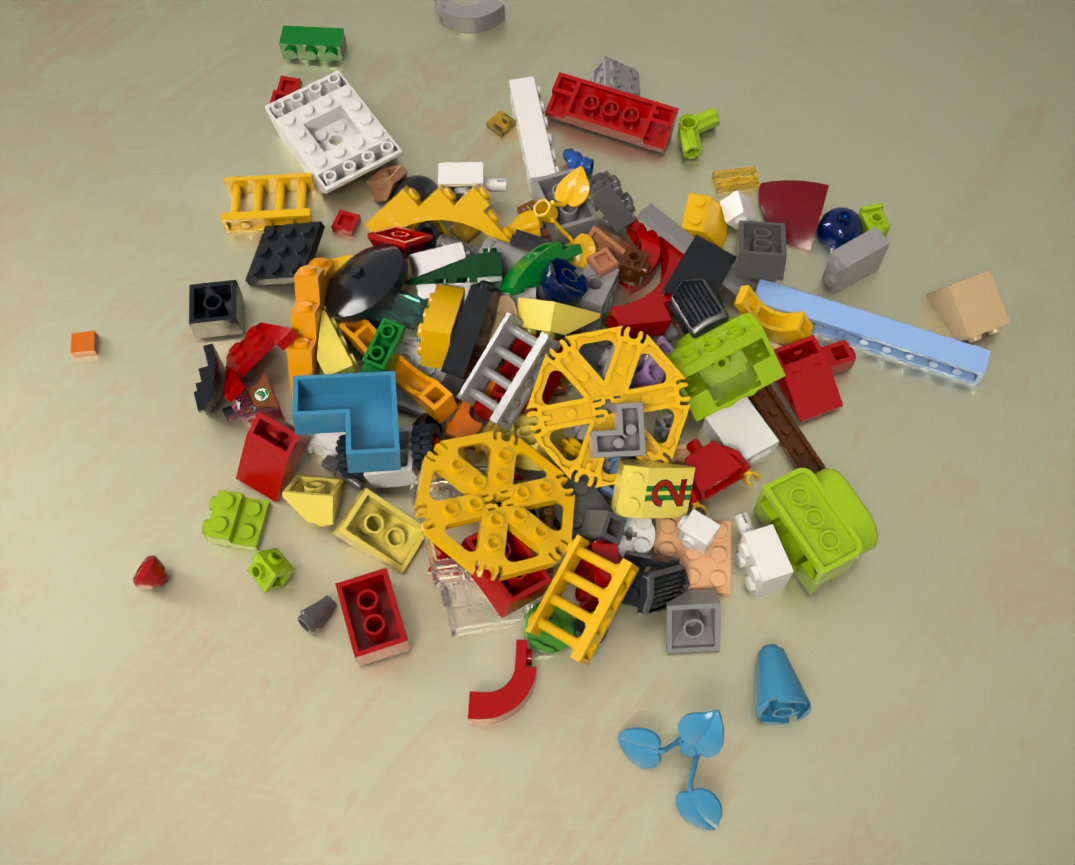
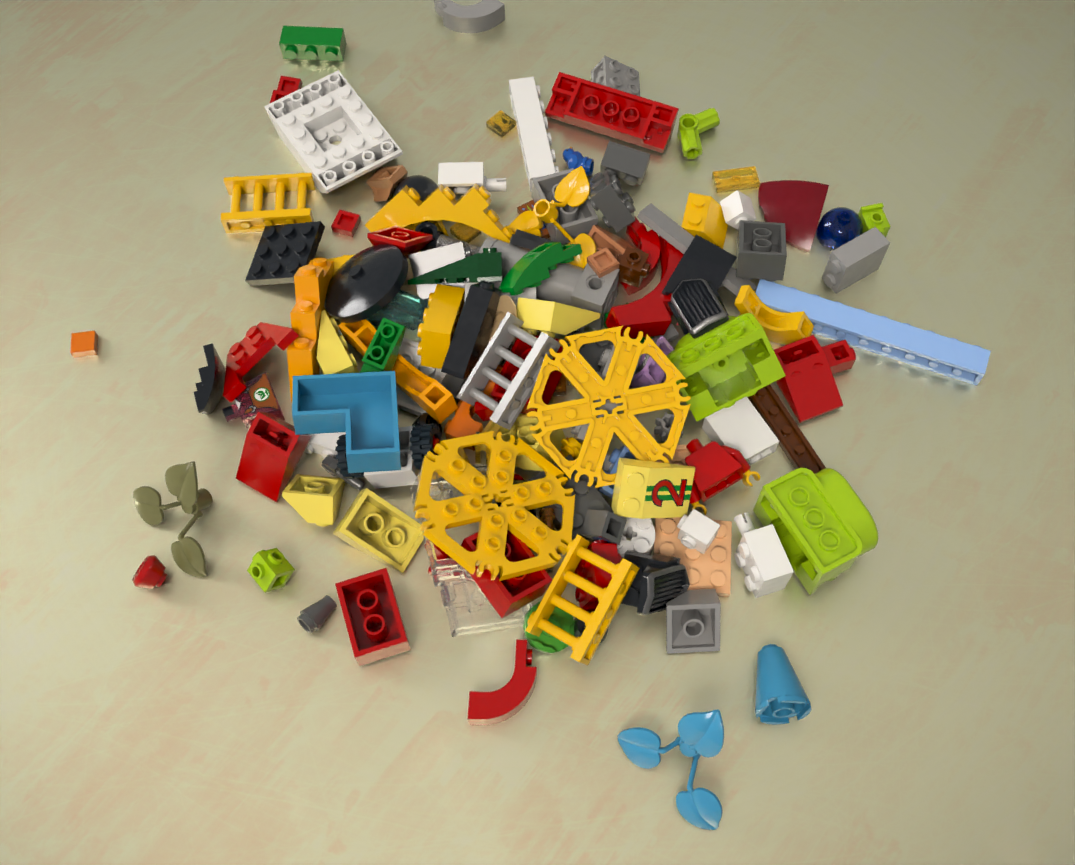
(183, 483): none -> olive plant
(215, 309): black brick -> none
(236, 520): lime plate -> none
(561, 282): clear blue cylinder -> none
(625, 163): none -> dark grey brick
(625, 439): light grey brick -> none
(970, 307): tan slope -> none

